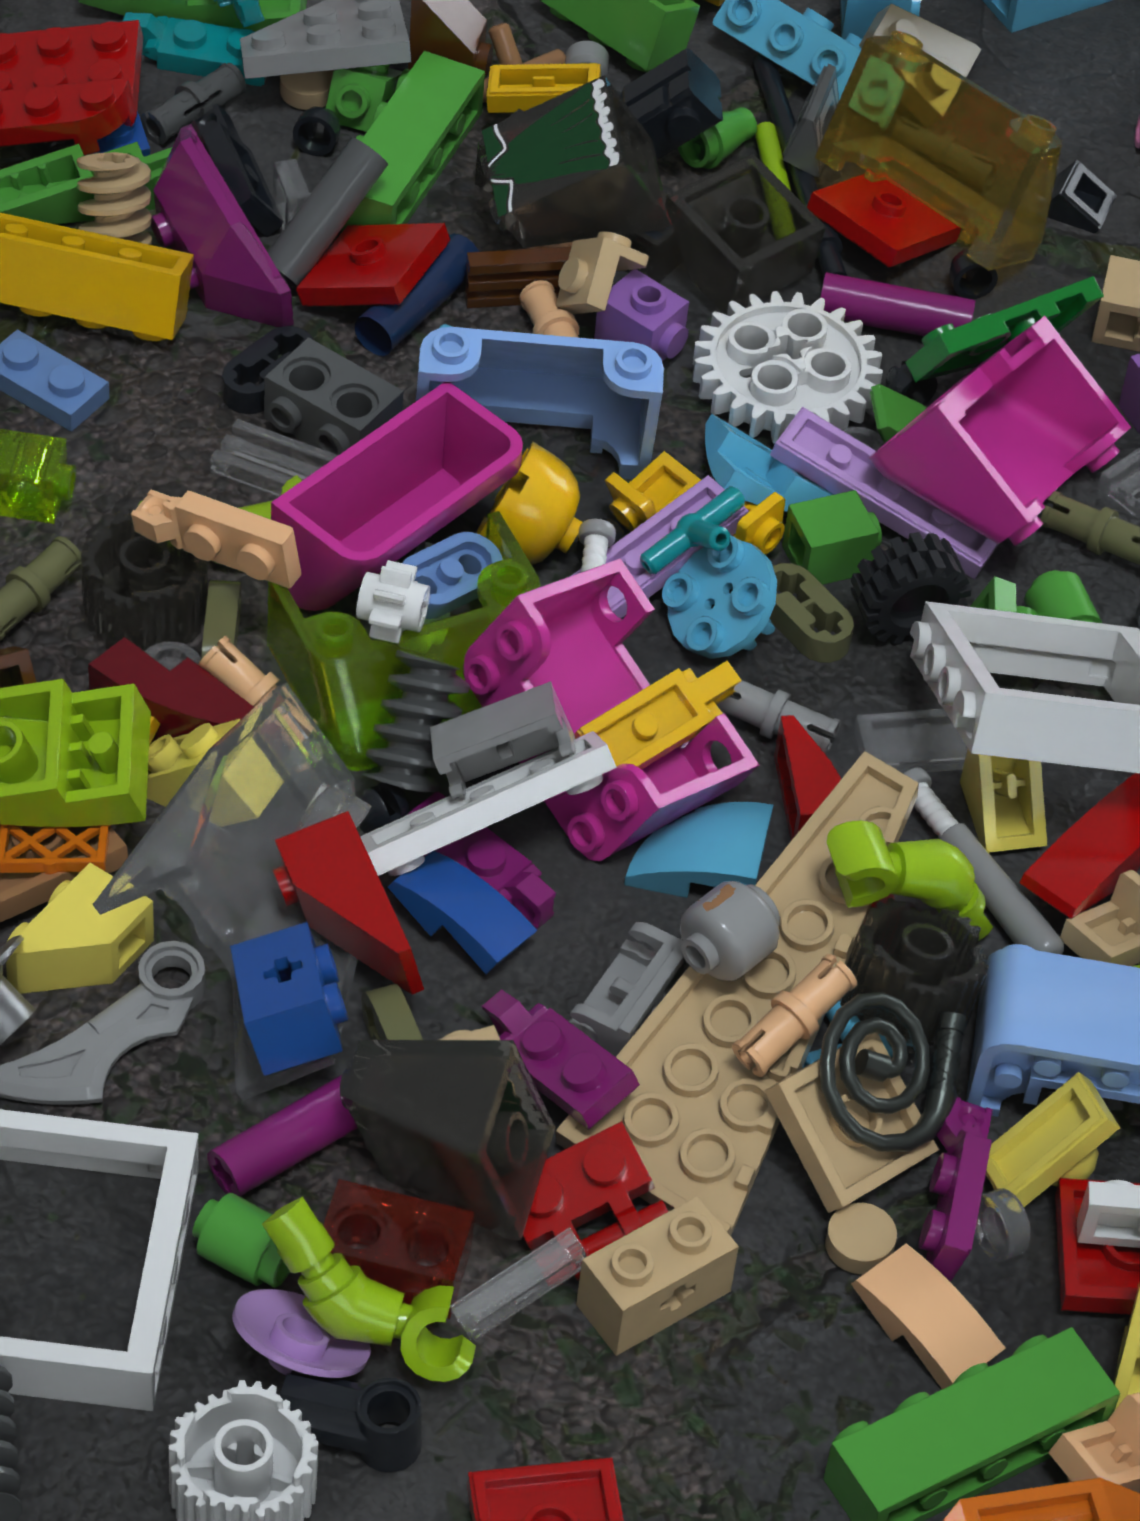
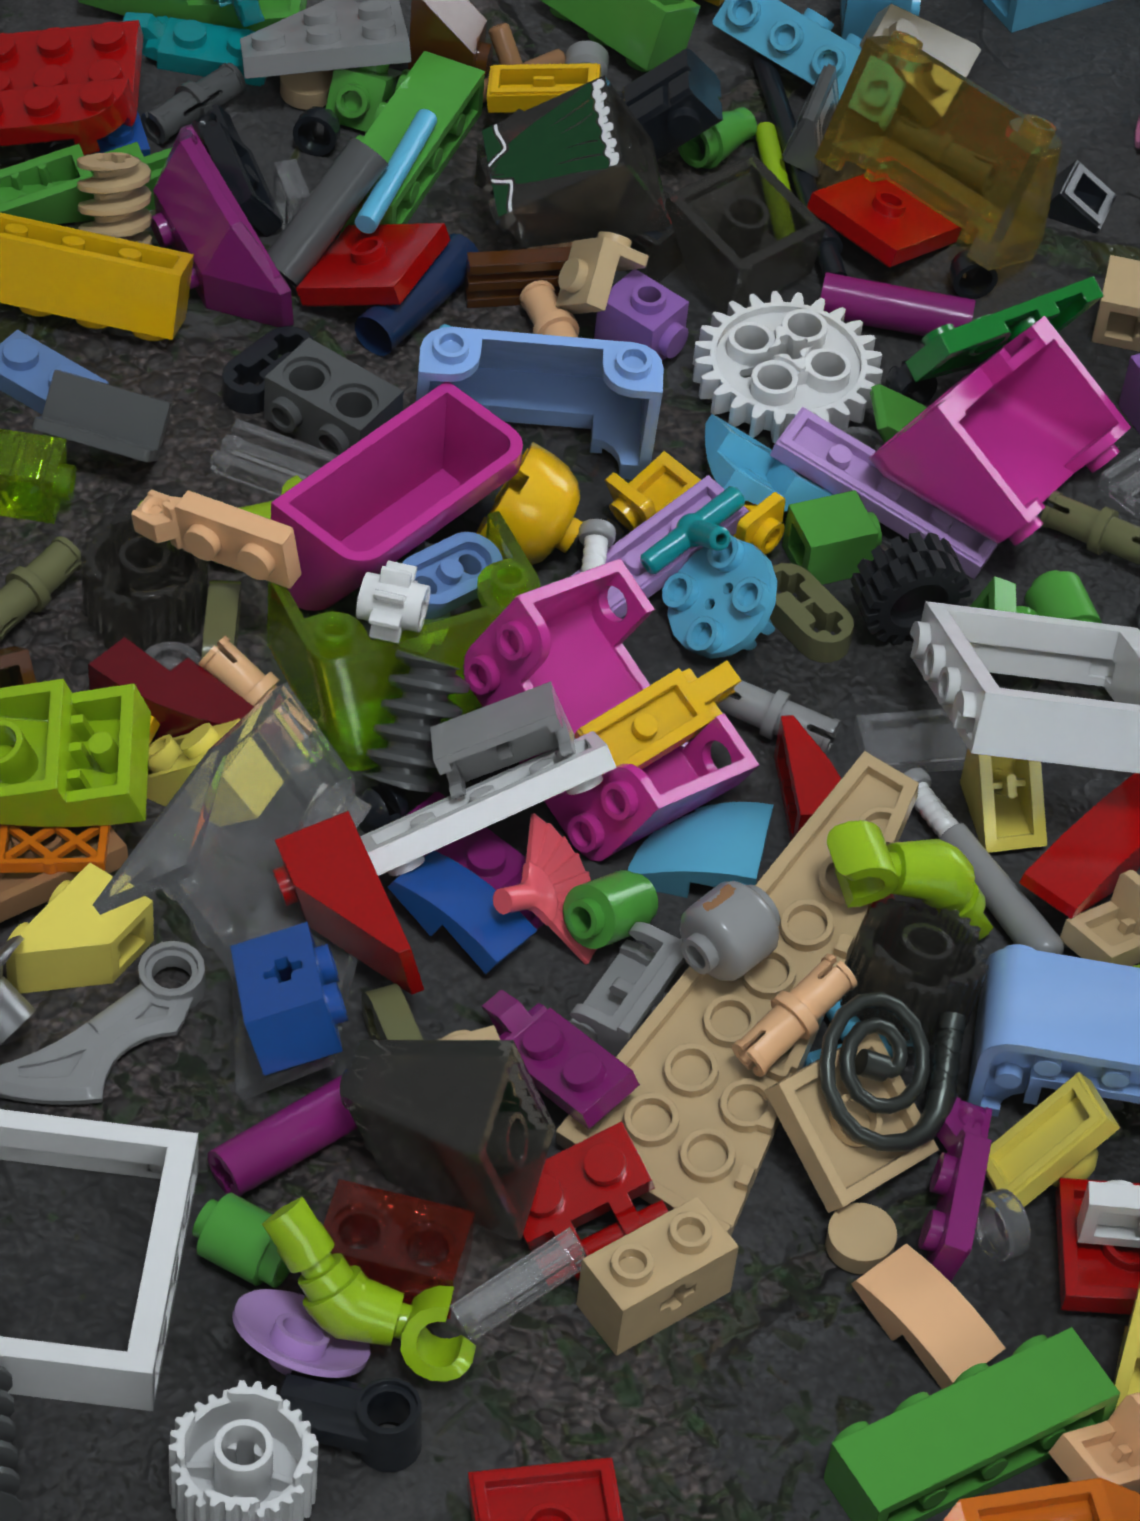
(104, 416): none -> dark grey panel
(396, 171): none -> medium azure bar
(546, 880): none -> coral hand
(609, 907): none -> bright green brick

